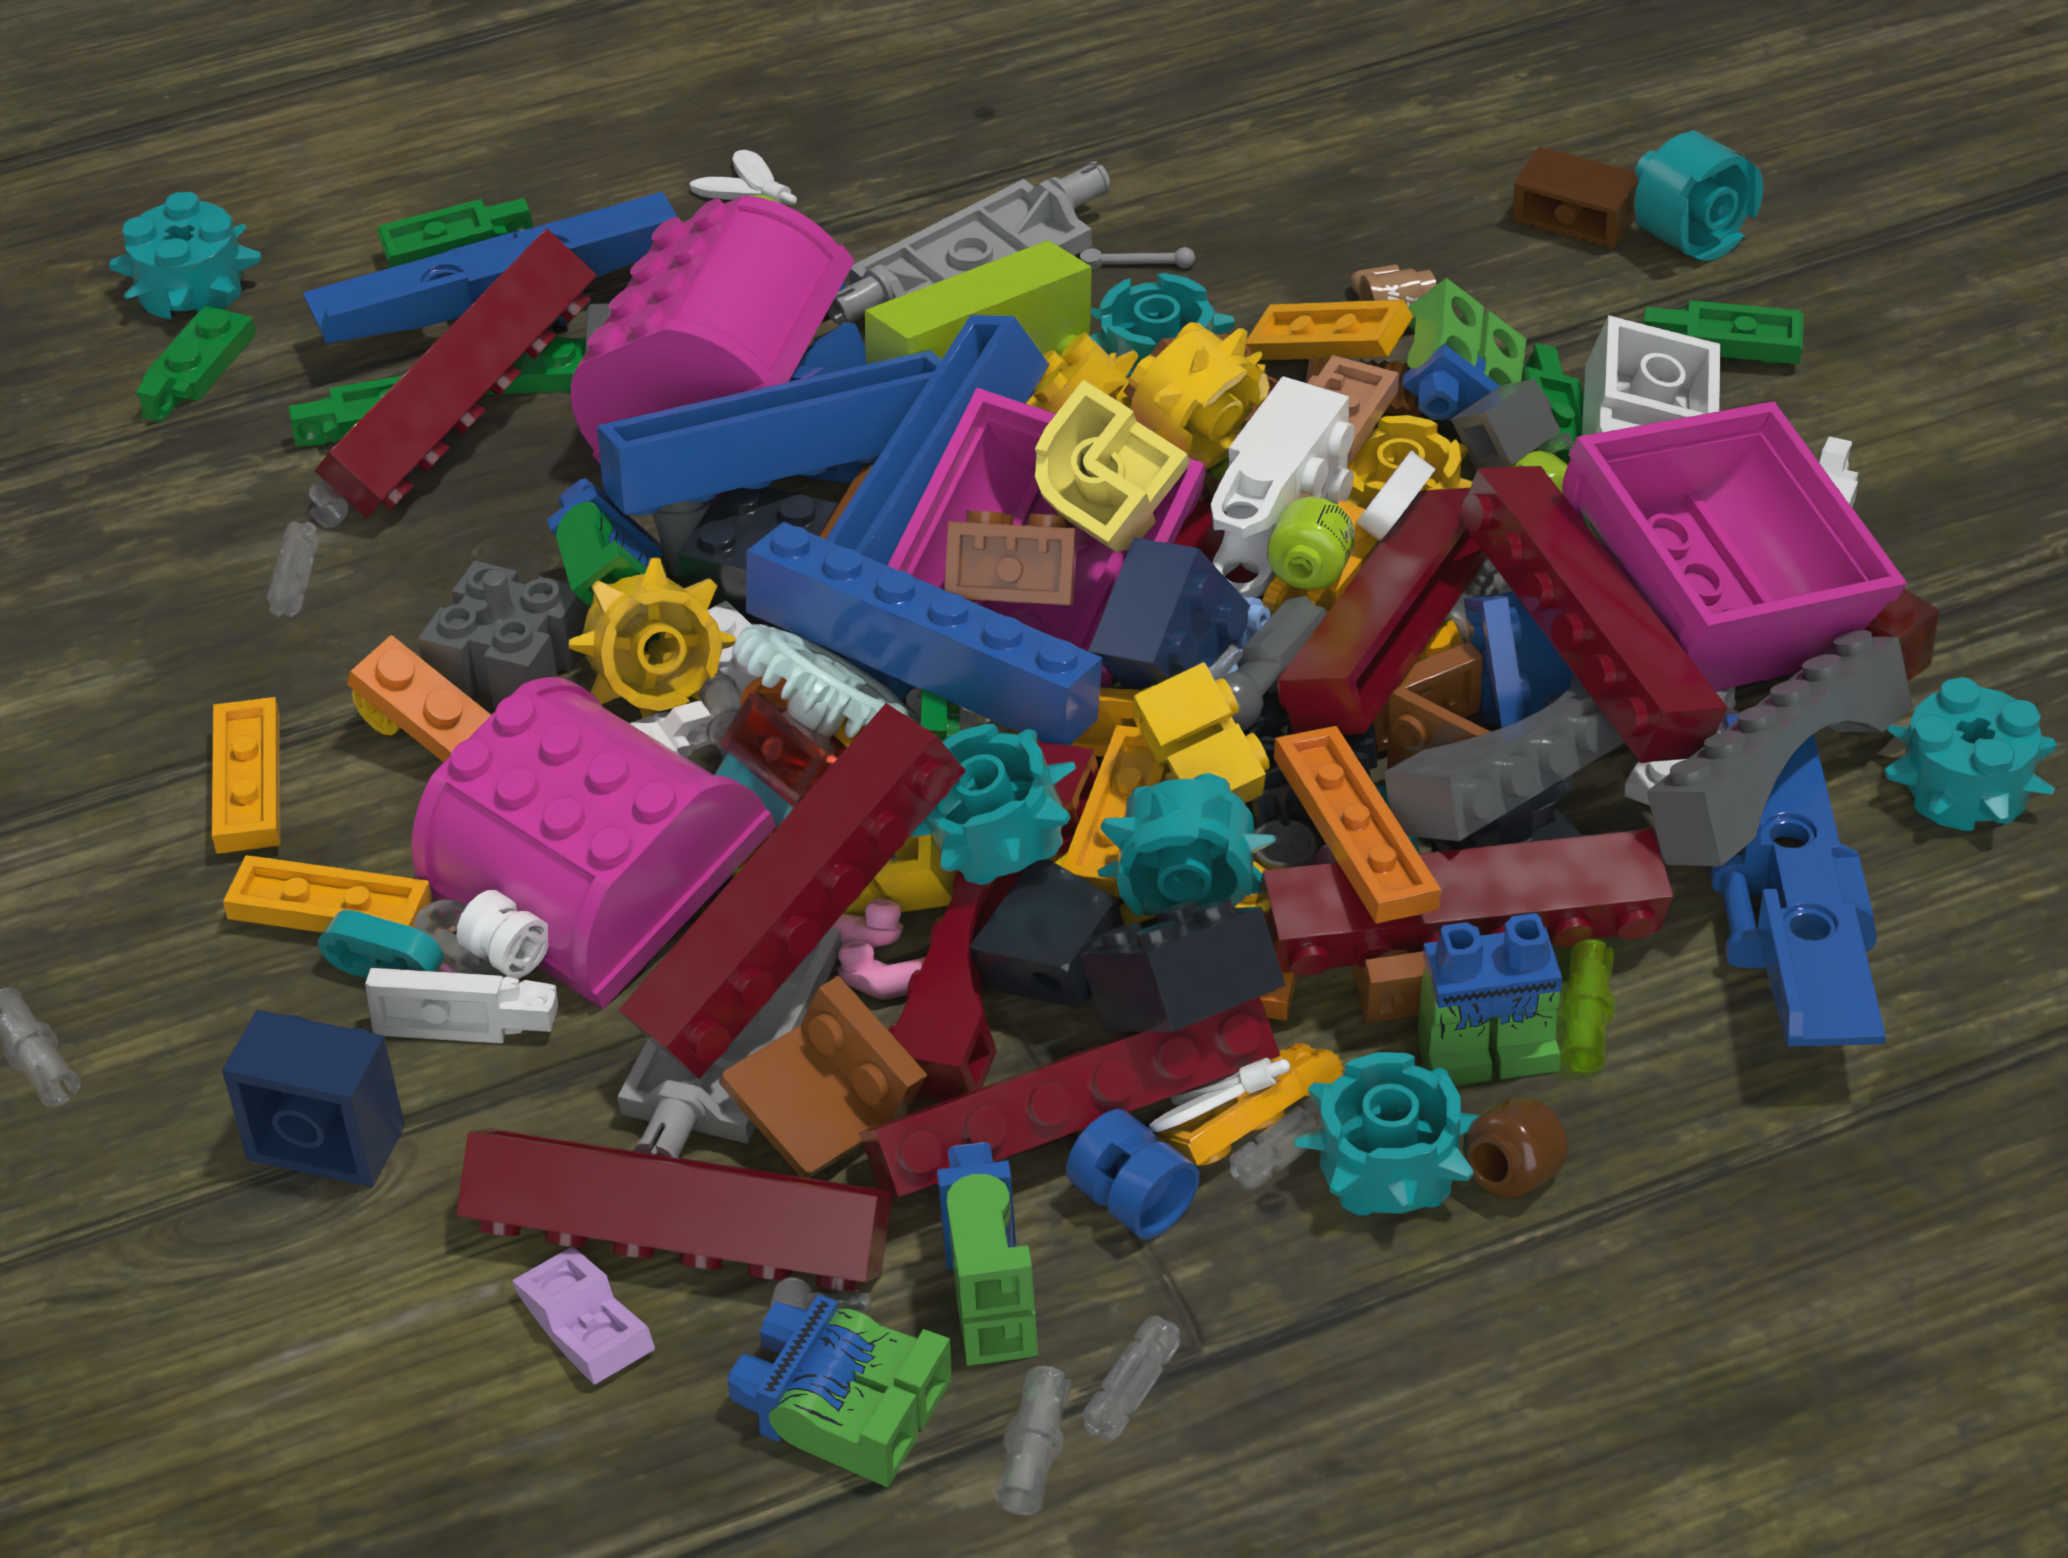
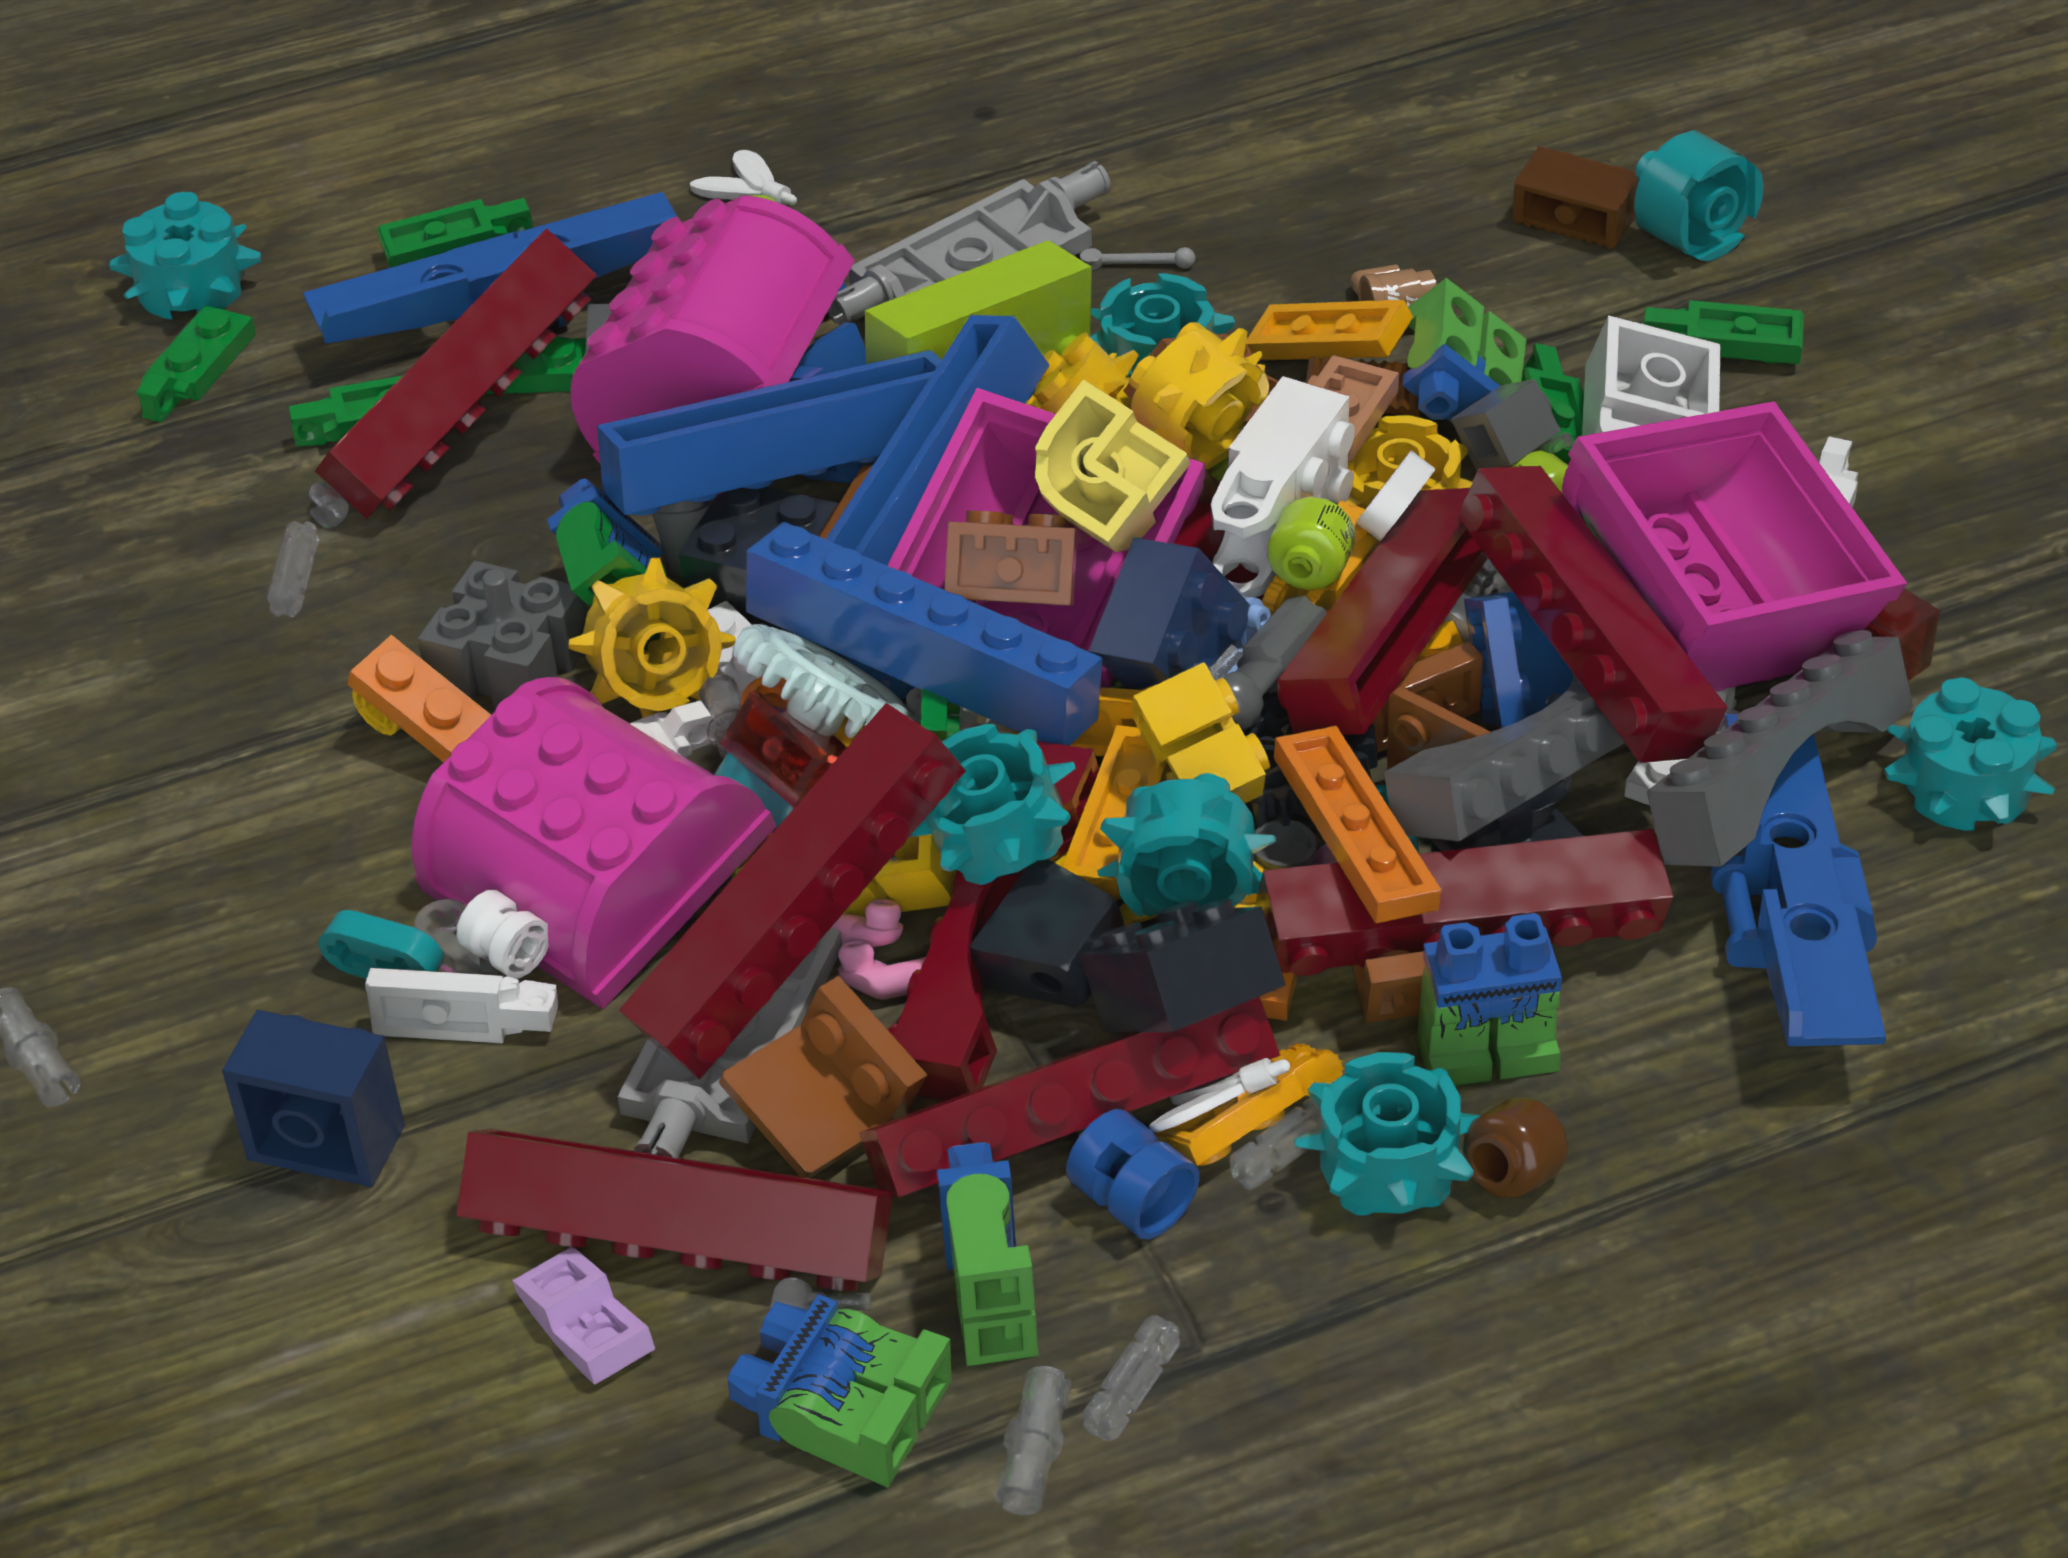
(246, 775): light orange plate -> none
(311, 894): light orange plate -> none
(1587, 1006): clear neon green pin -> none

